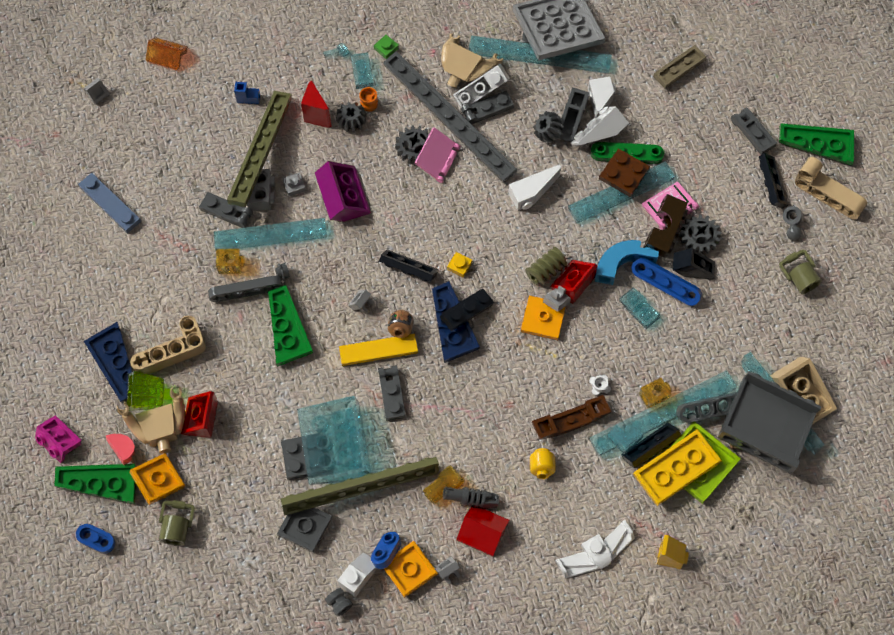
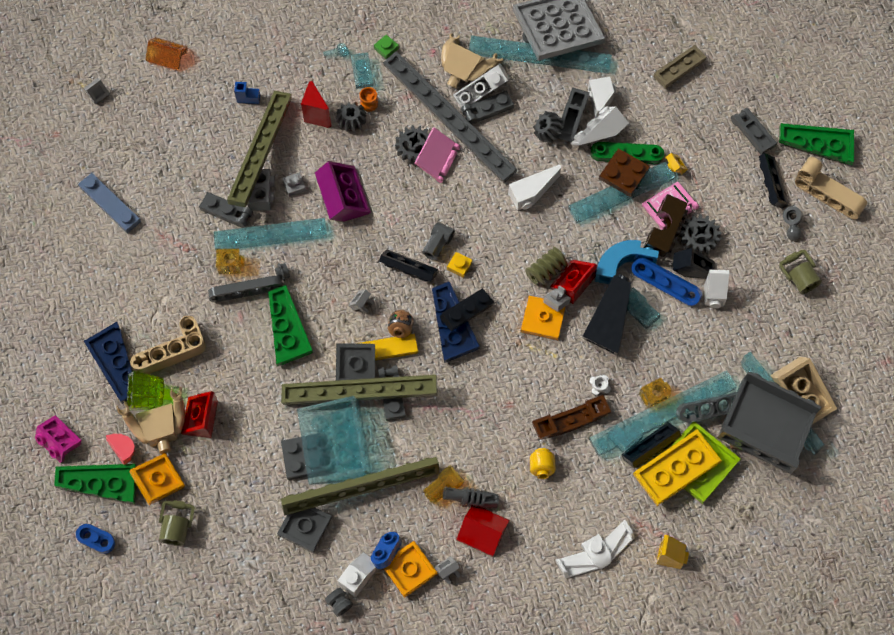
(355, 361): none -> dark grey plate
(360, 388): none -> olive plate
(440, 236): none -> dark grey piece
(609, 318): none -> black slope
(676, 163): none -> yellow plate
(716, 288): none -> white slope

